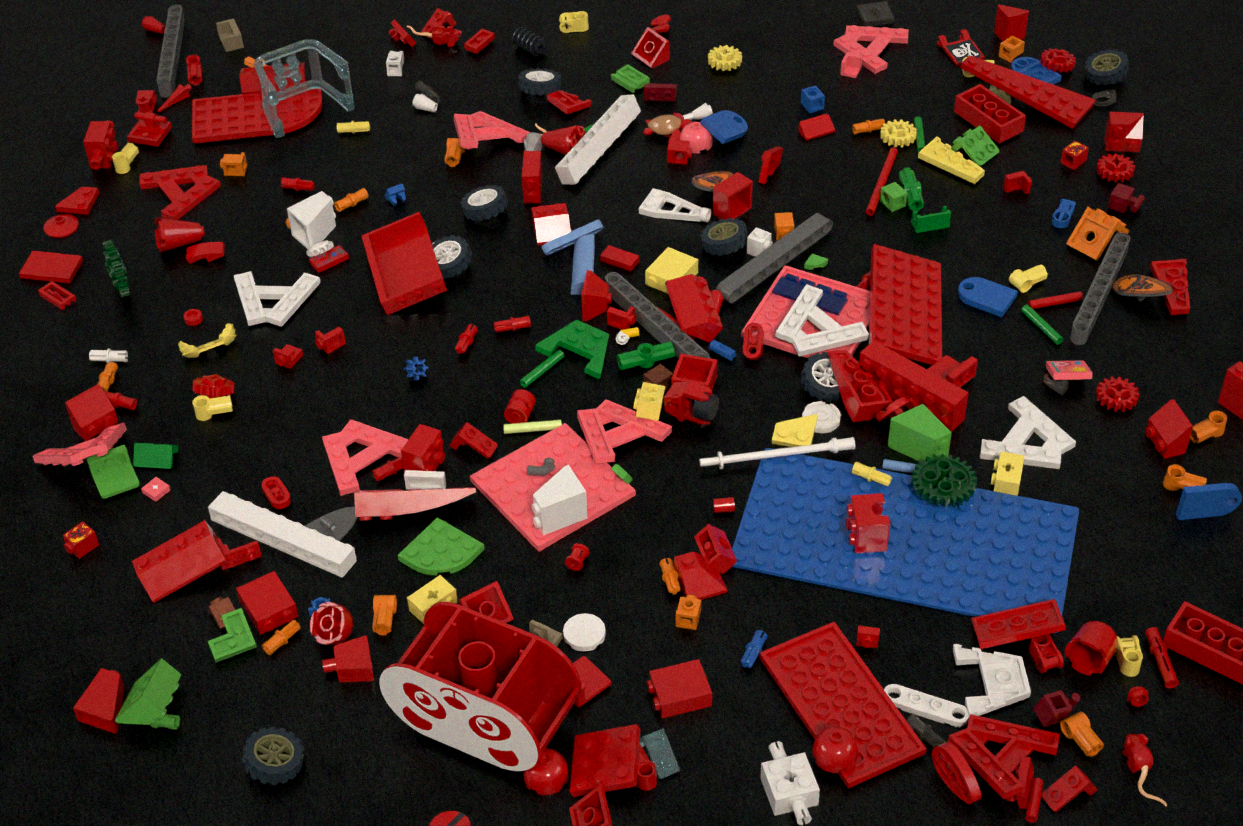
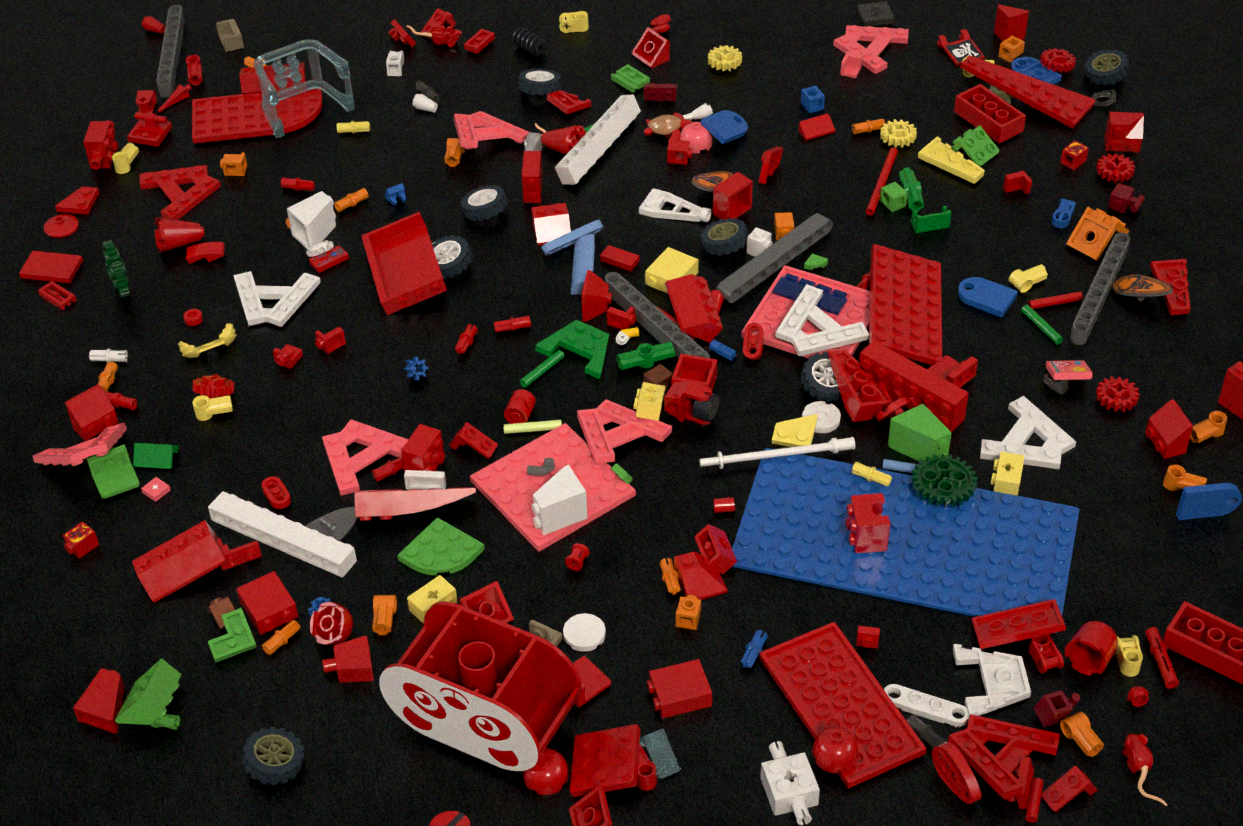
(920, 133): green piece -> none

